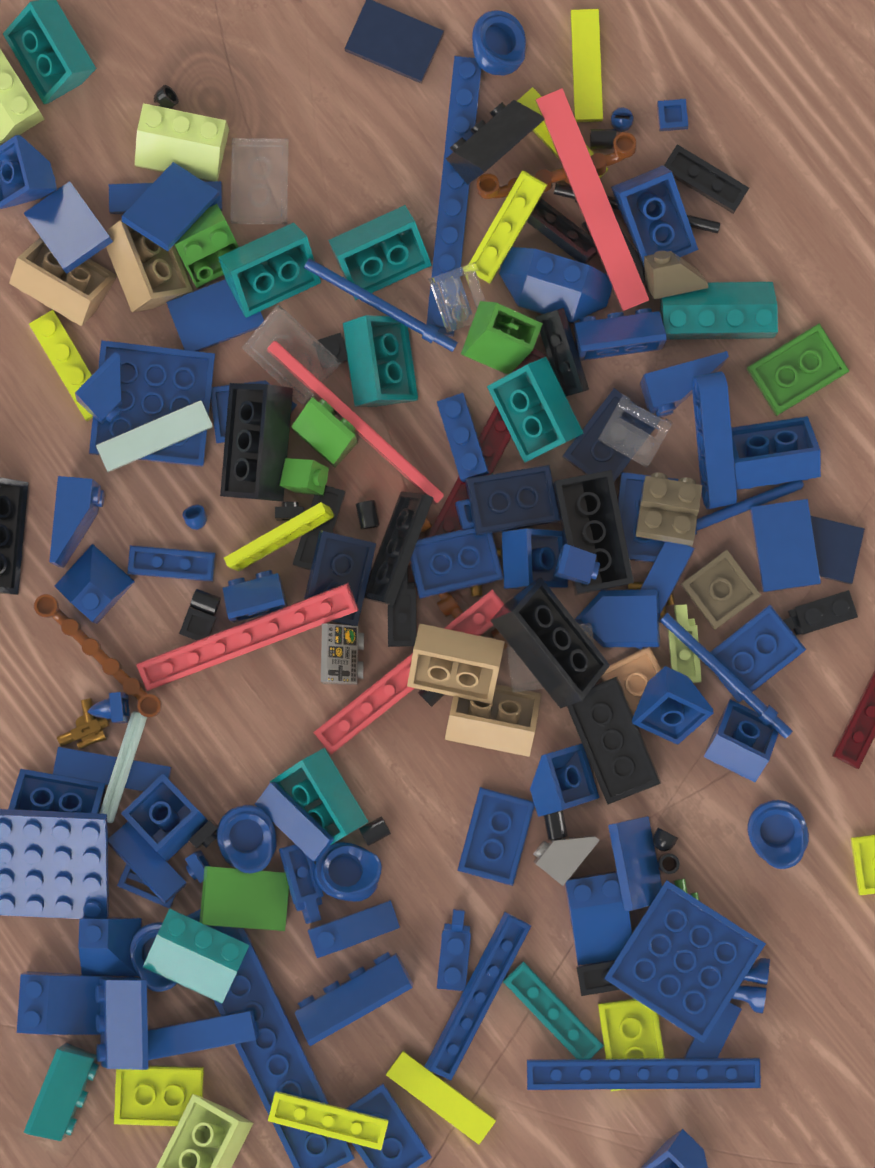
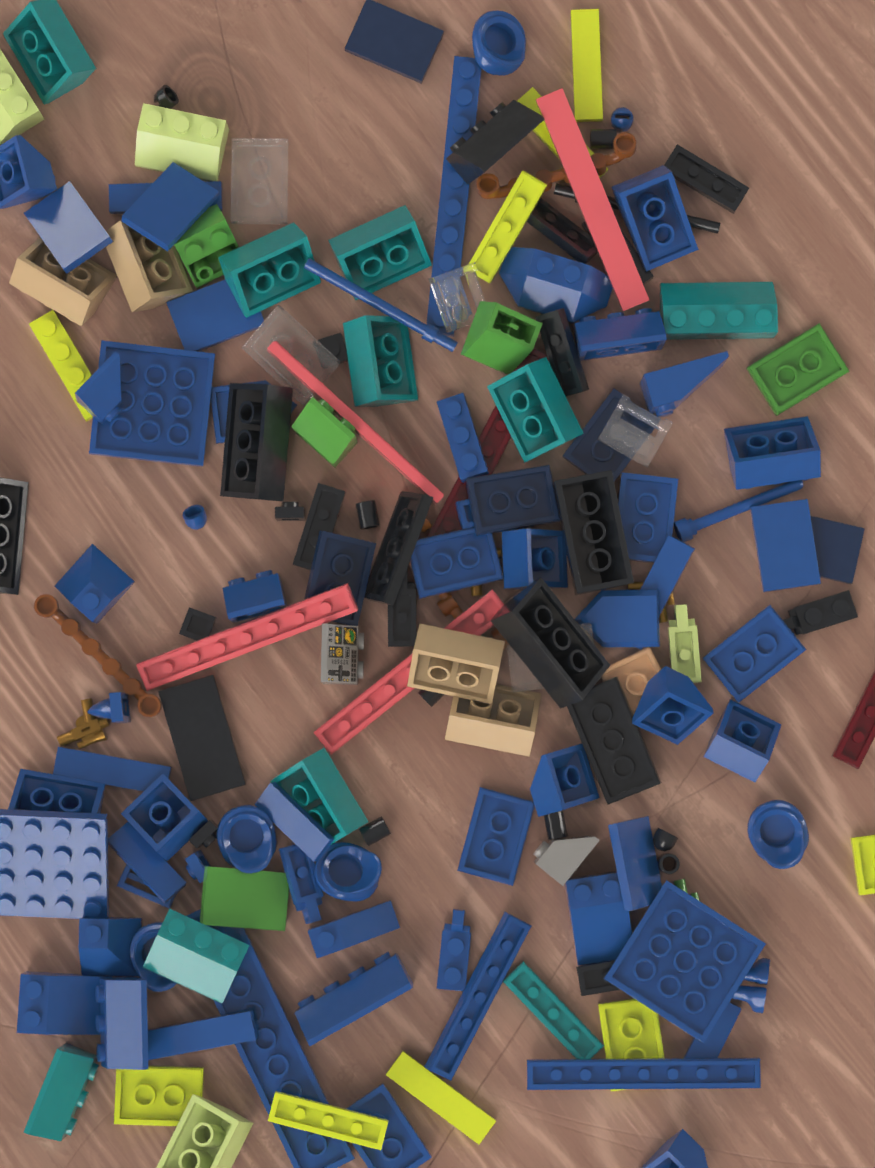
(74, 513): blue slope -> none
(123, 765): light aqua axle -> none
(154, 436): light aqua tile -> none
(171, 563): blue tile -> none
(202, 738): none -> black tile
(205, 602): black hinge -> none
(279, 537): neon yellow tile -> none
(304, 476): bright green brick -> none
(576, 565): blue slope -> none
(669, 509): dark tan plate -> none
(671, 275): dark tan slope -> none
(672, 115): blue plate -> none
(714, 440): blue beam -> none
(720, 589): dark tan plate -> none
(767, 714): blue bar -> none

